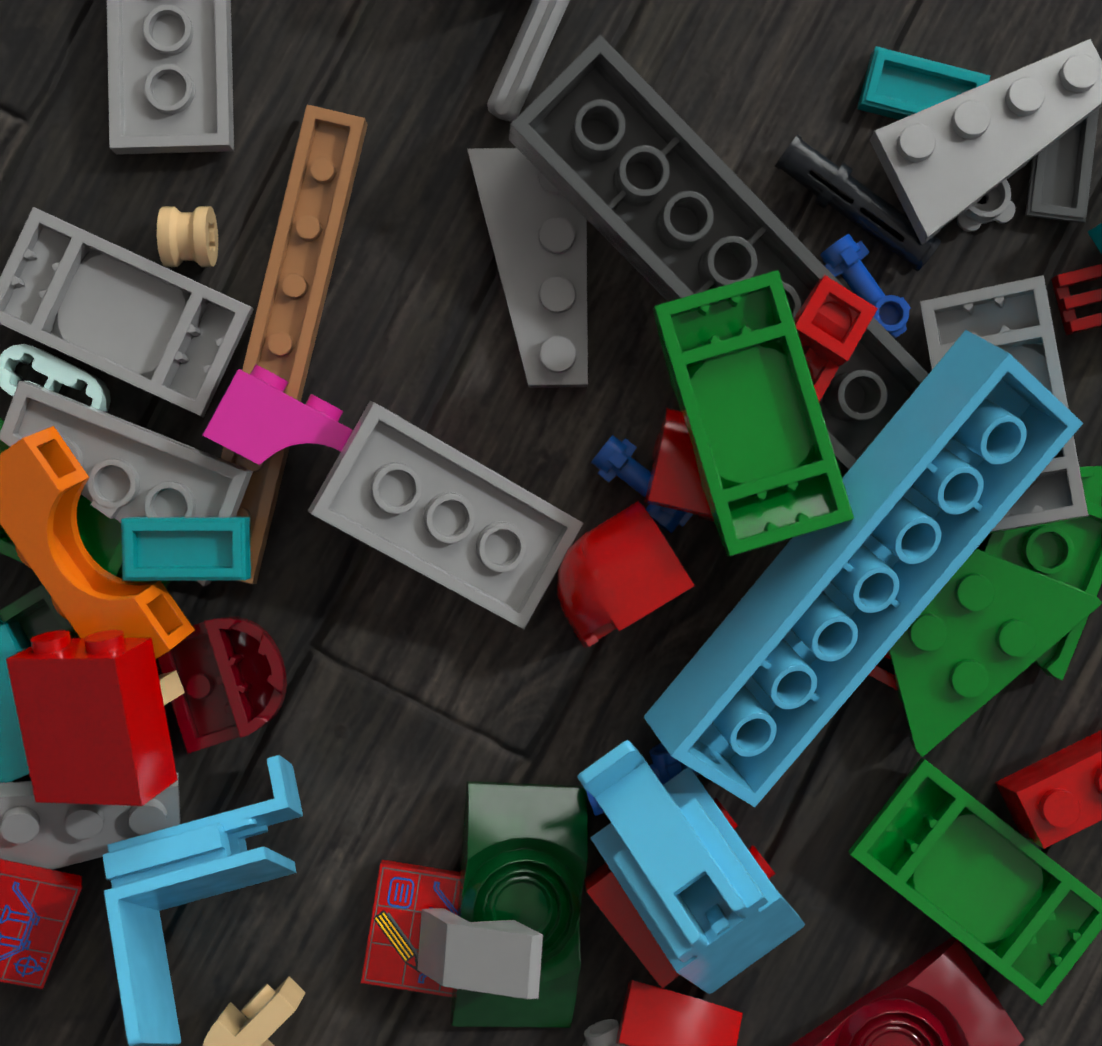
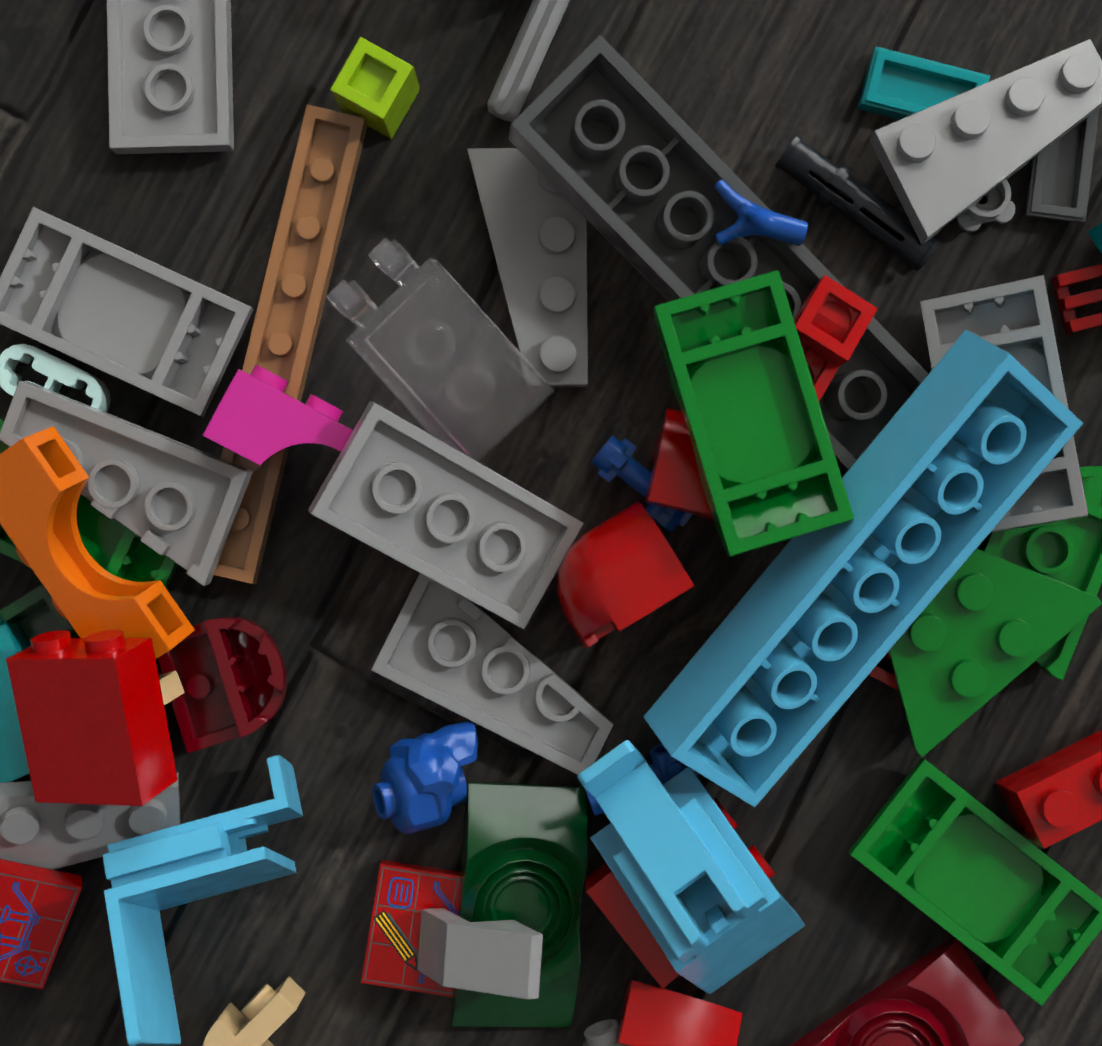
(186, 548): teal tile -> none
(187, 236): tan wheel -> none
(376, 87): none -> lime panel
(425, 777): none -> blue head
(441, 353): none -> clear tile
(480, 671): none -> light grey wing
(758, 221): none -> blue bar
(845, 260): blue bar -> none

